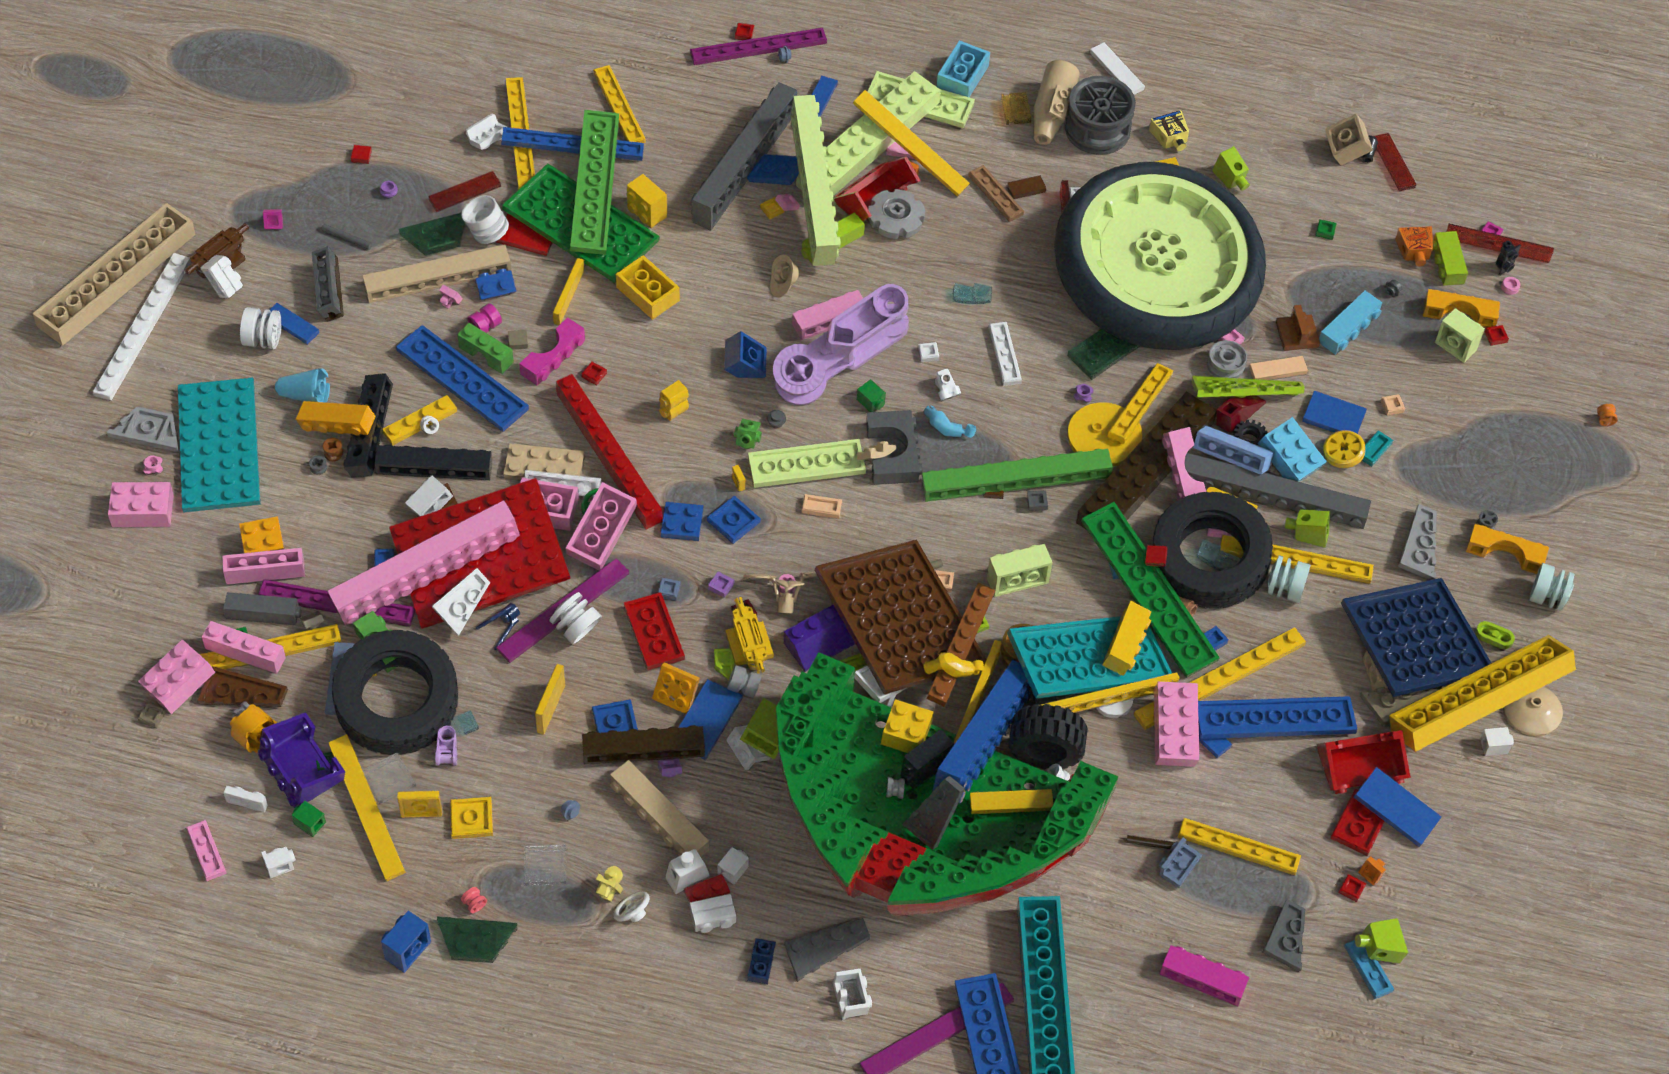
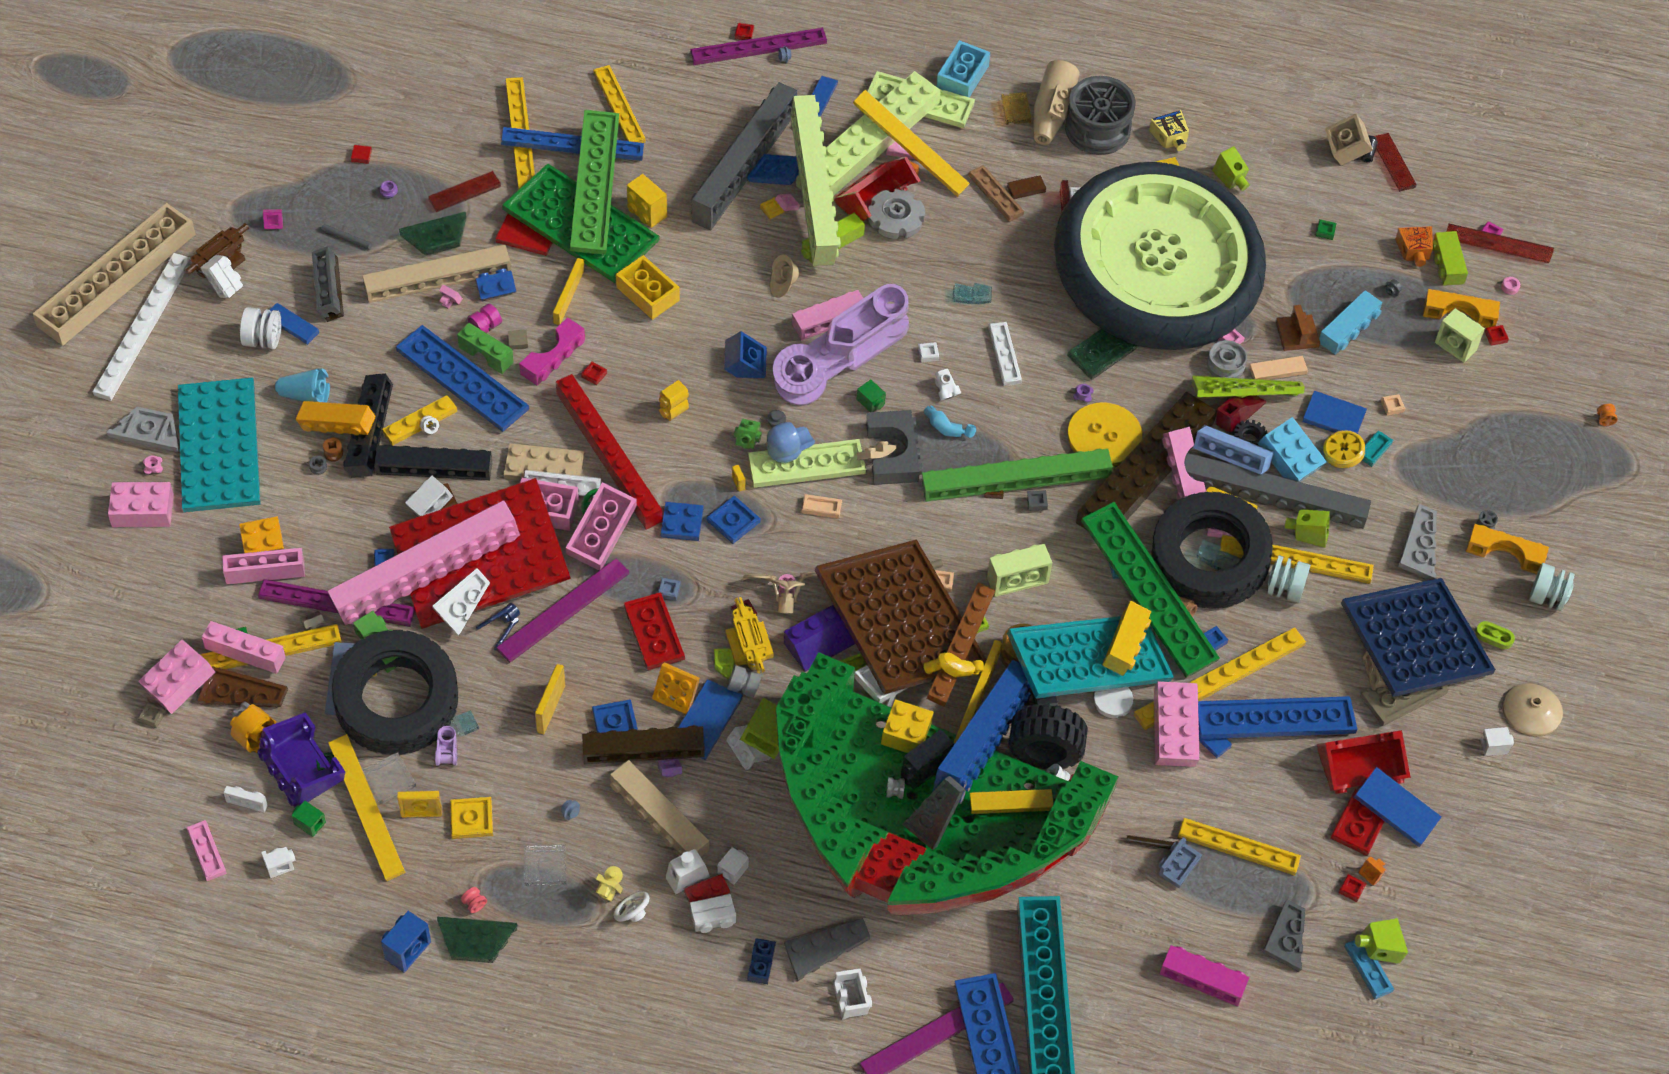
(262, 608): dark grey brick -> none
(485, 132): white bracket -> none
(485, 219): white wheel -> none
(575, 618): white wheel -> none
(721, 584): medium lavender plate -> none
(787, 442): none -> medium blue piece
(1114, 694): yellow tile -> none
(1116, 67): white tile -> none
(1140, 403): yellow tile -> none
(1156, 555): red tile -> none
(1483, 692): yellow brick -> none
(1507, 257): black hinge -> none

